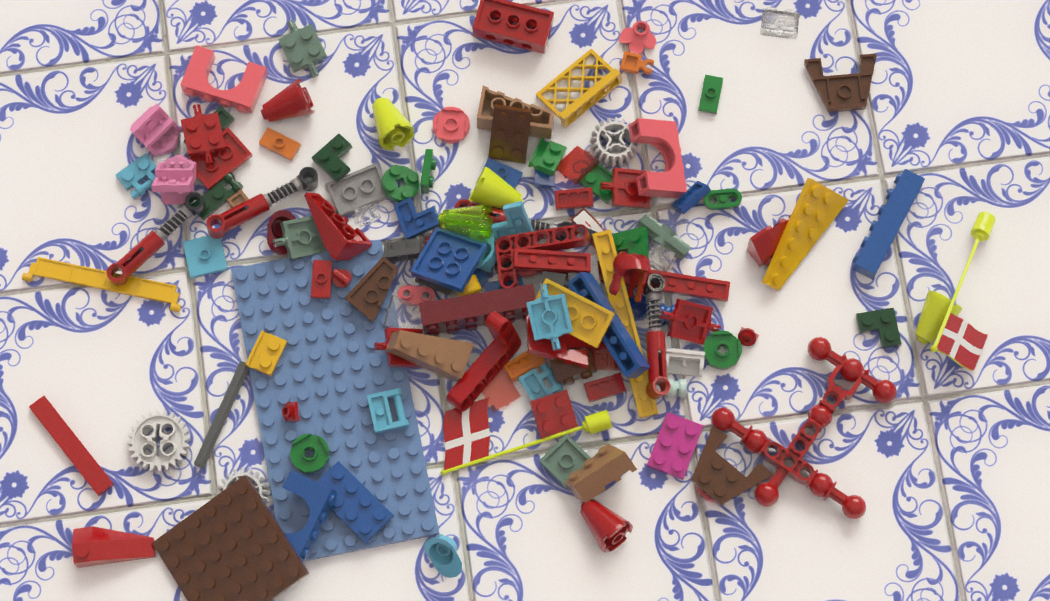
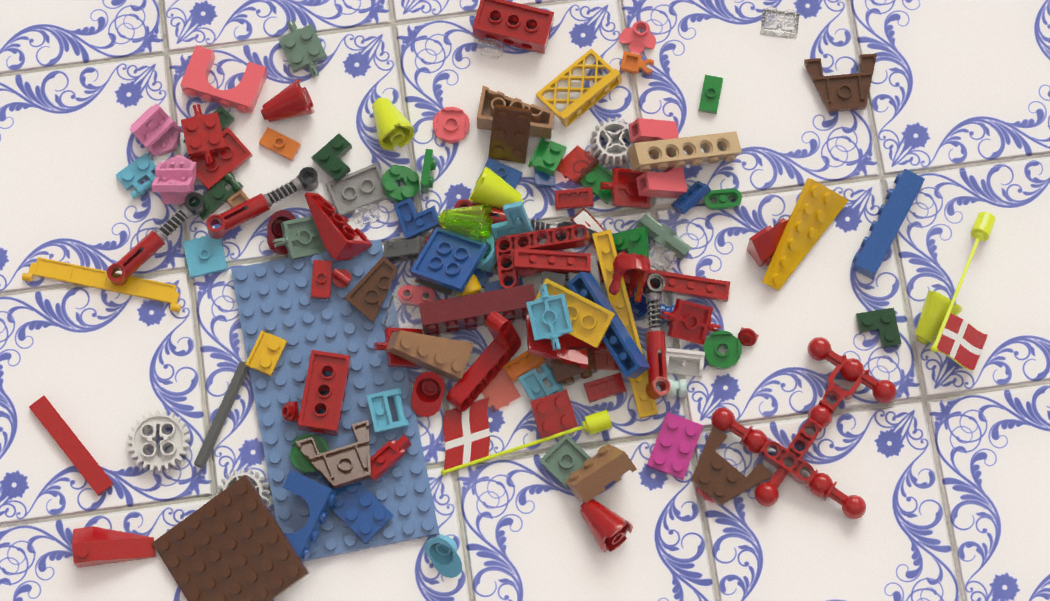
(333, 402): none -> red brick
(344, 464): none -> wing
(388, 456): none -> red hinge
(427, 394): none -> red piece
(490, 48): none -> clear brick
(726, 141): none -> tan brick

